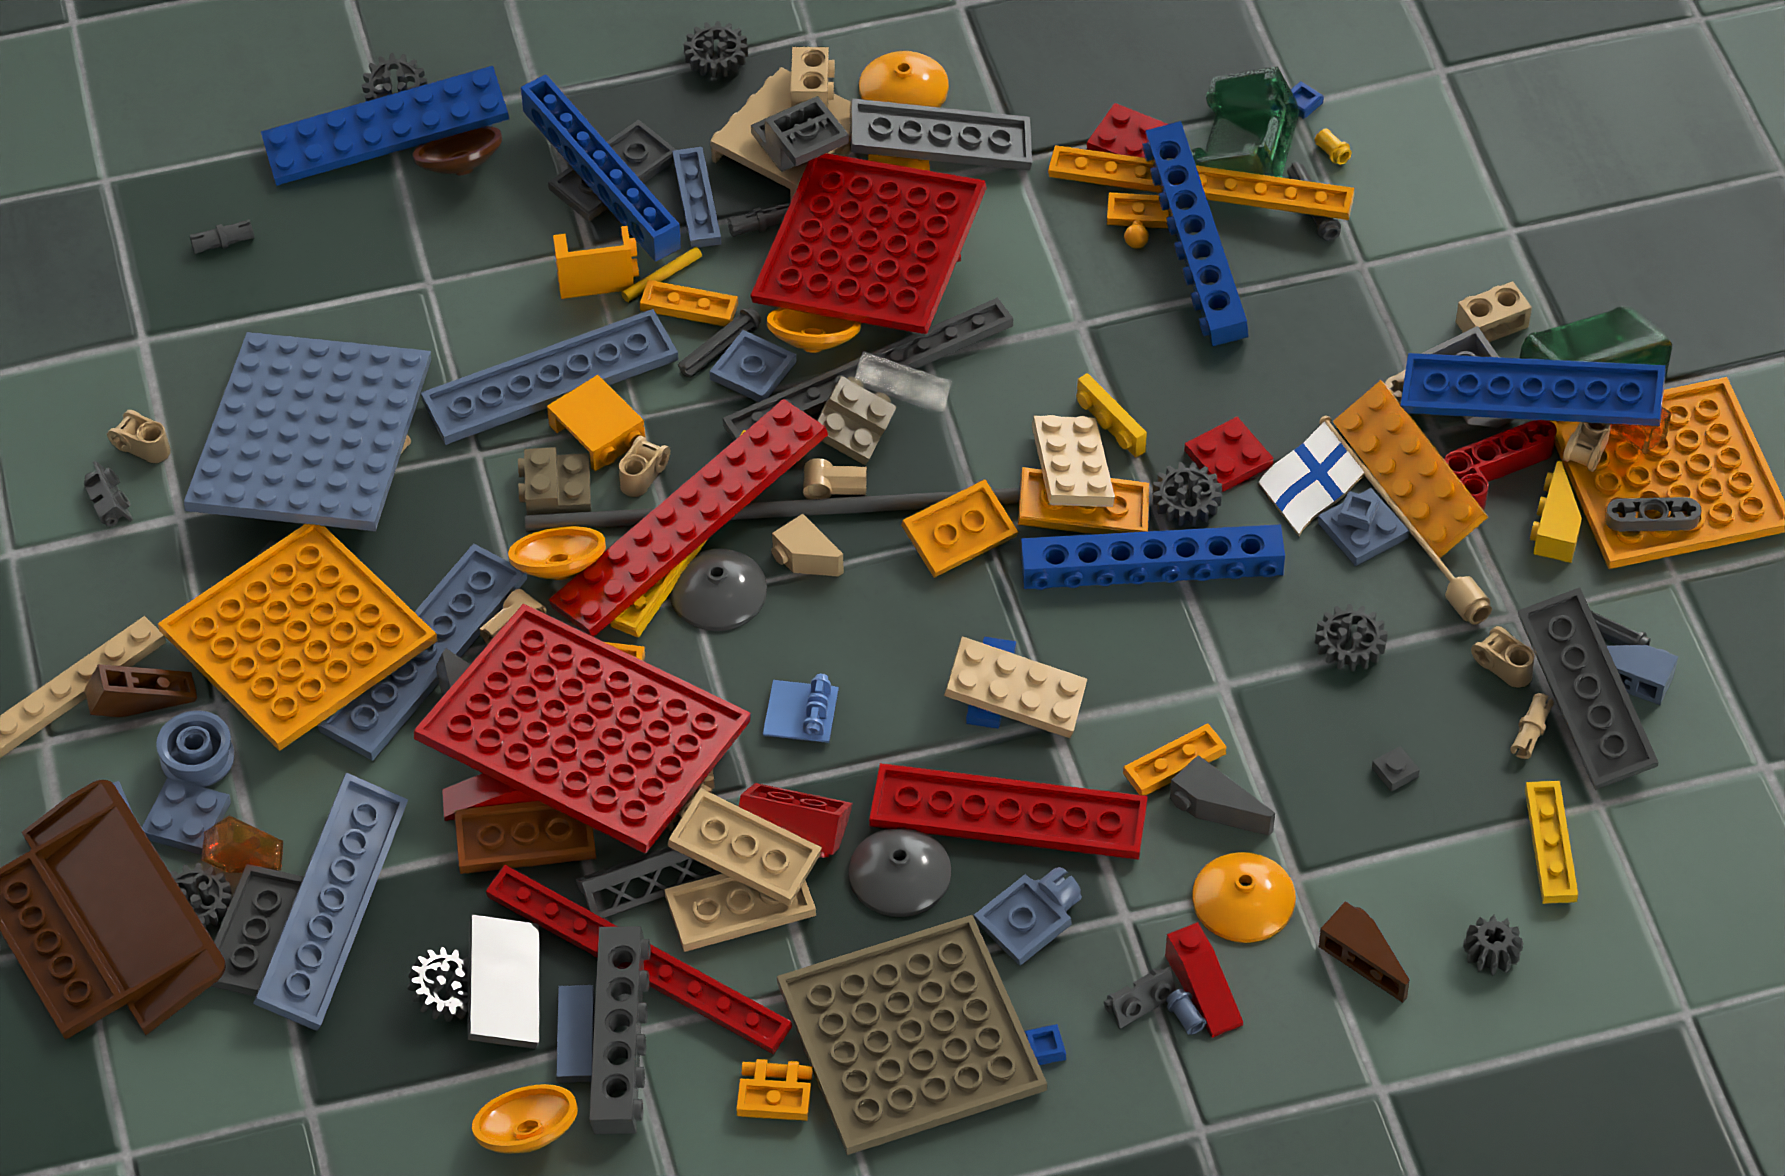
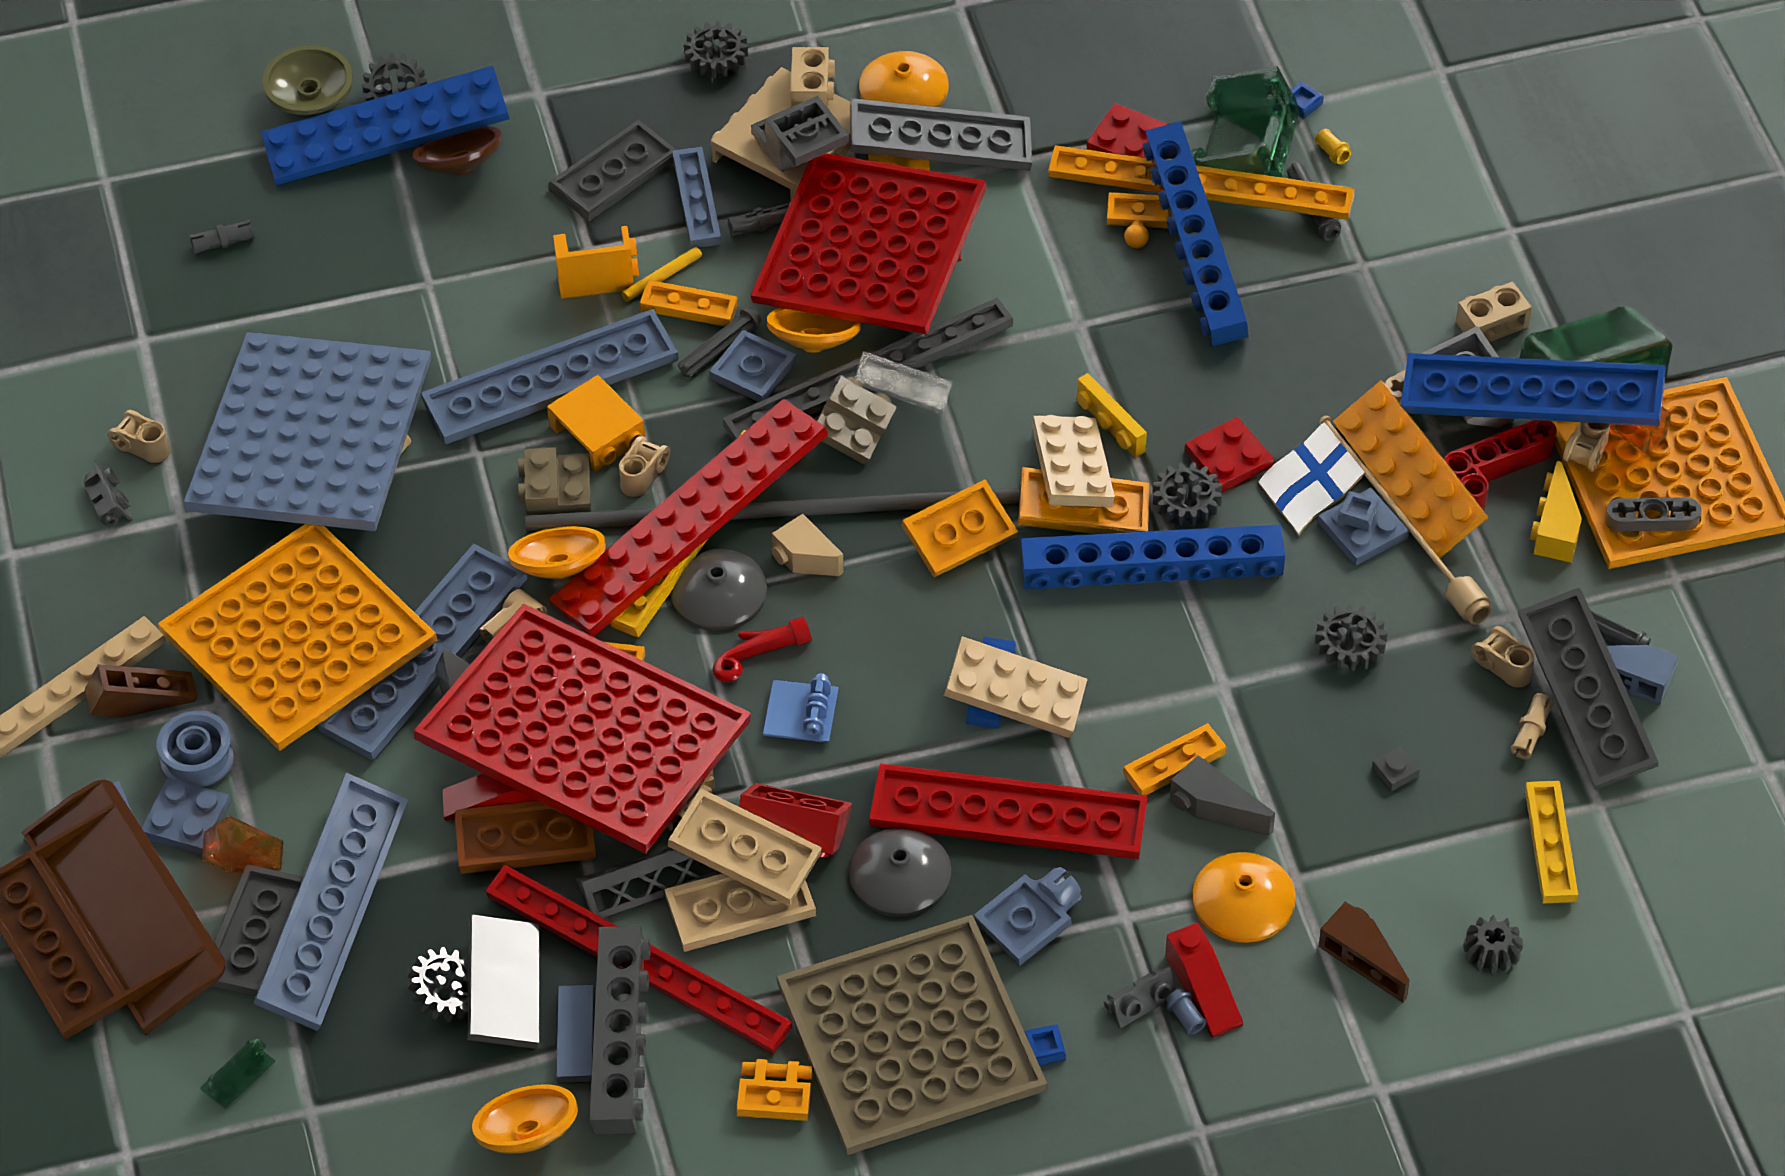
(215, 892): dark grey gear -> none
(238, 1073): none -> clear green hinge
(307, 80): none -> olive dish
(601, 168): blue brick -> none
(759, 643): none -> red plant
(823, 479): tan piece -> none

